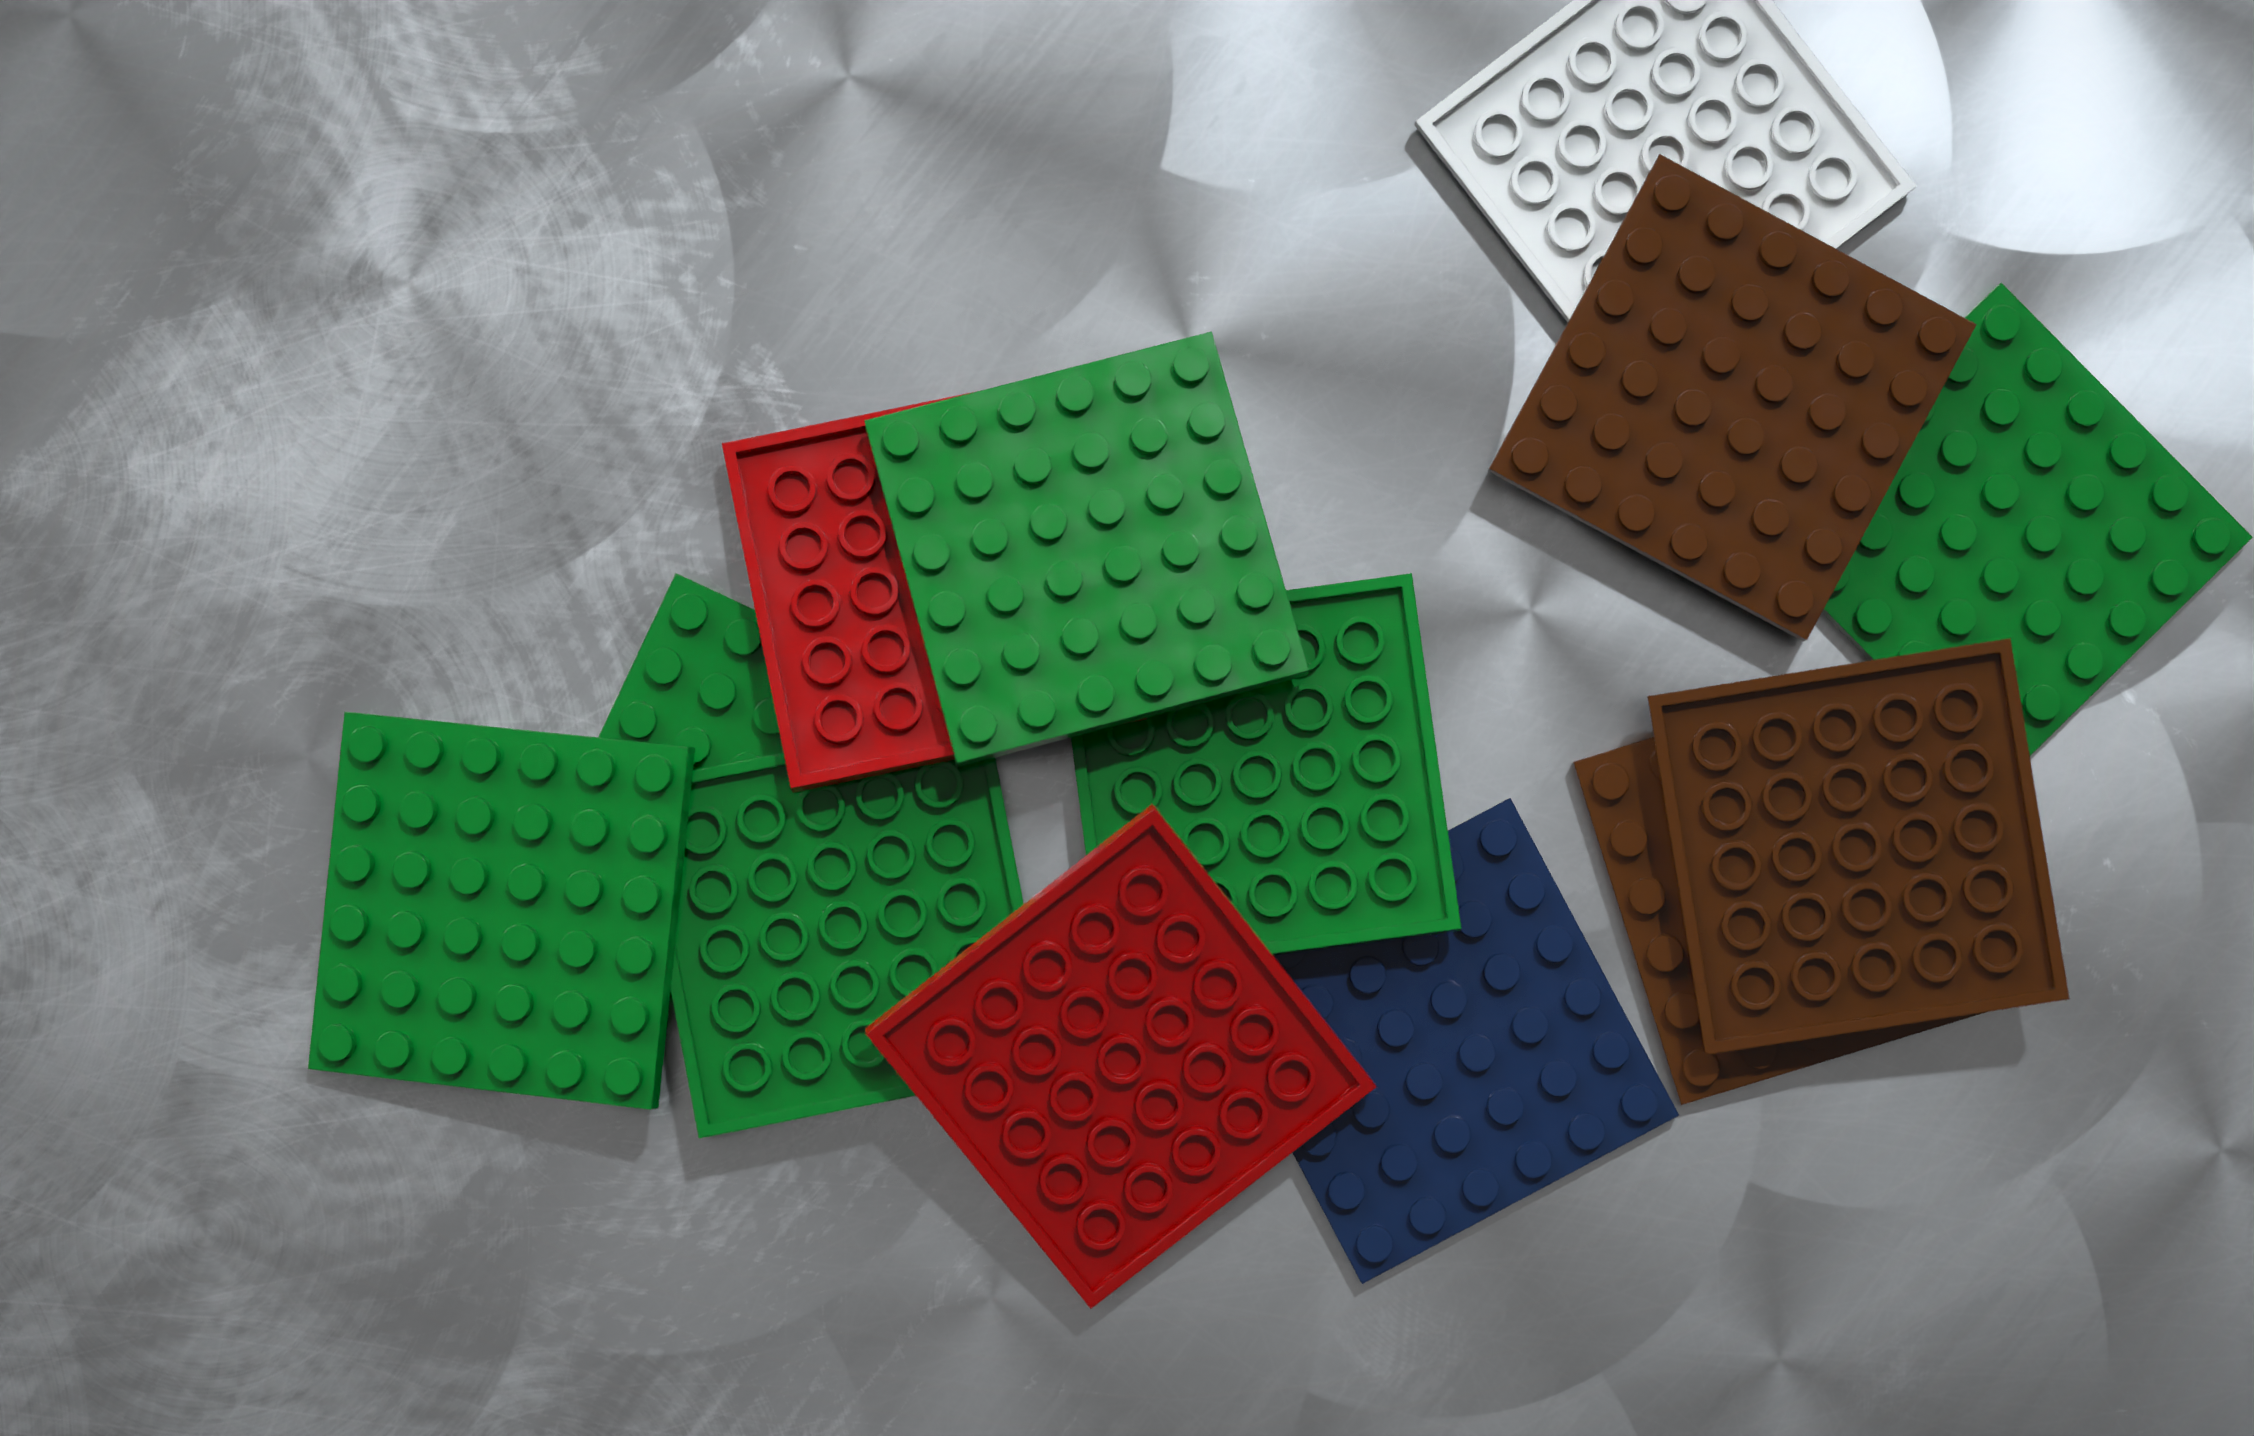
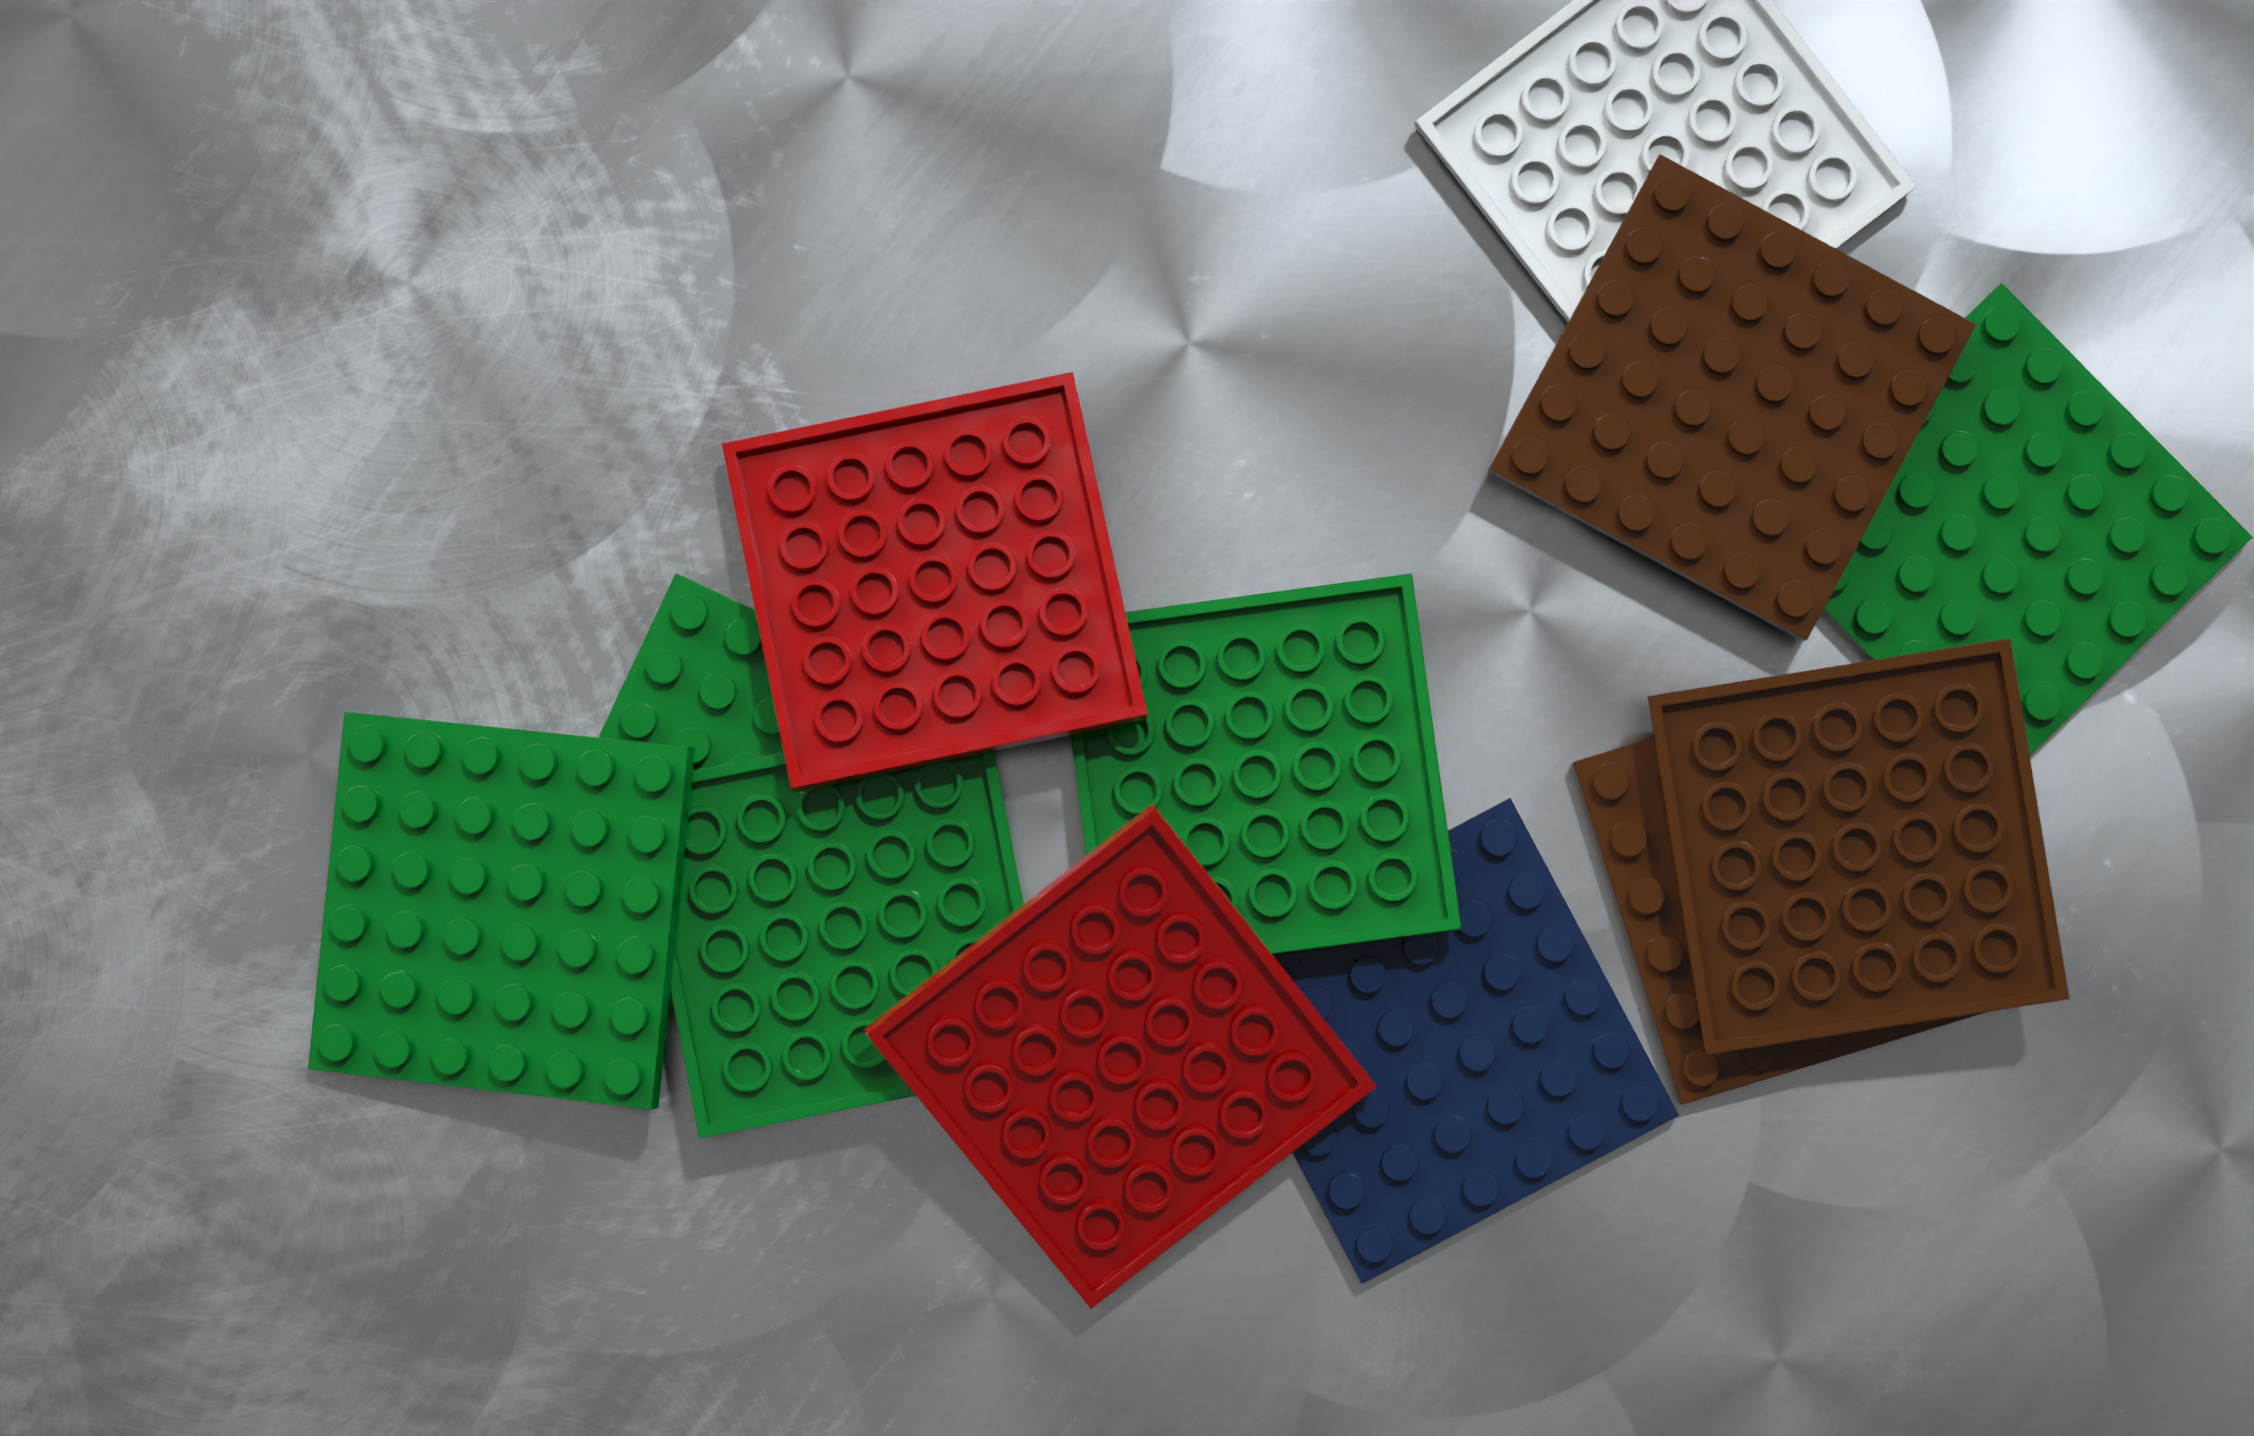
(1085, 548): green plate -> none

